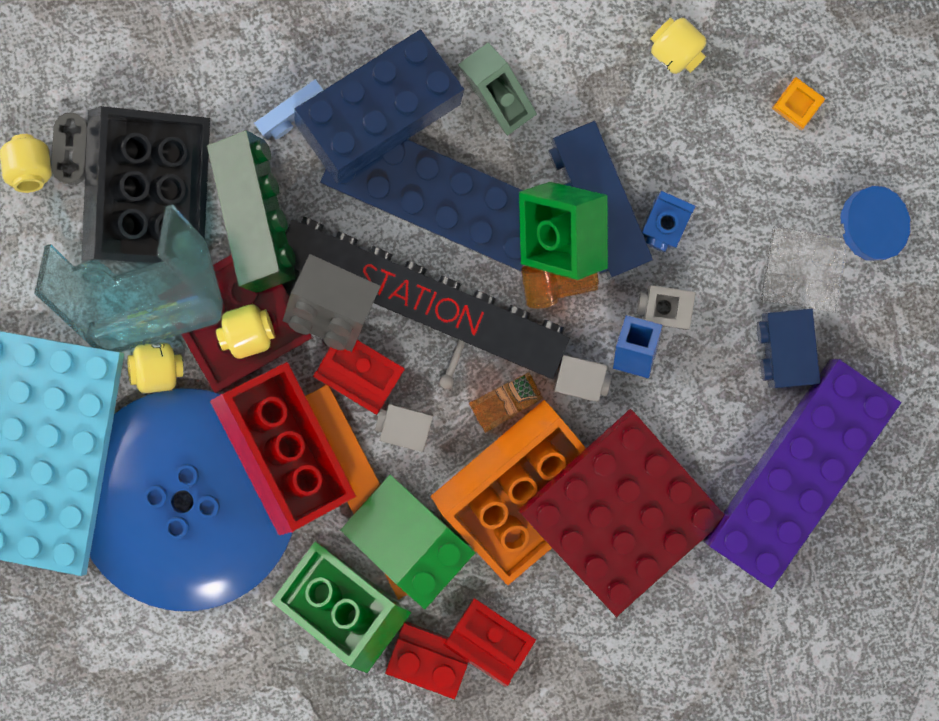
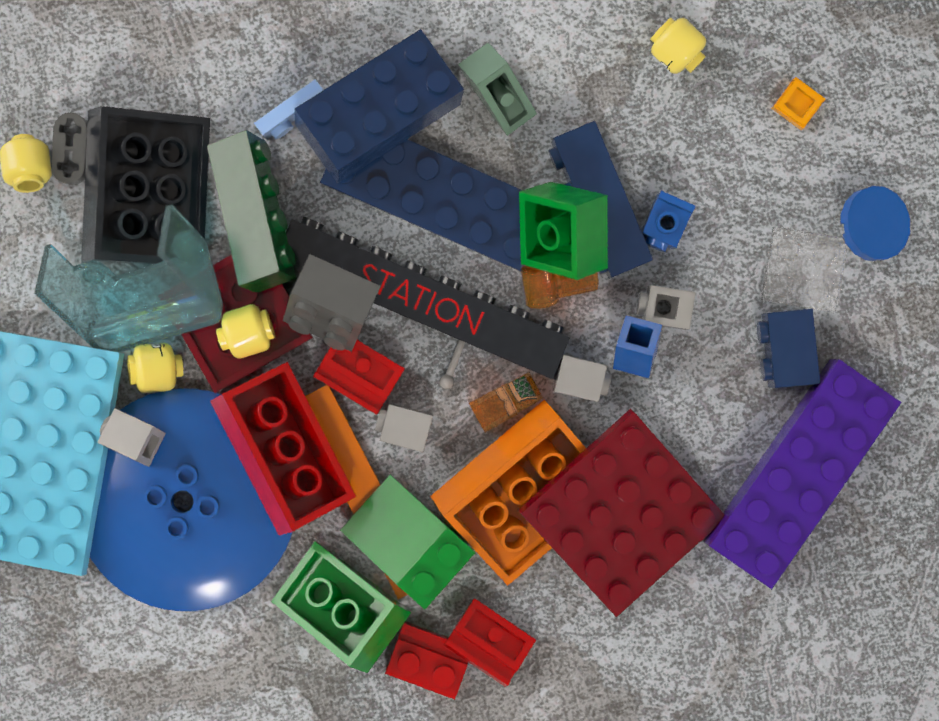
(130, 437): none -> light grey brick

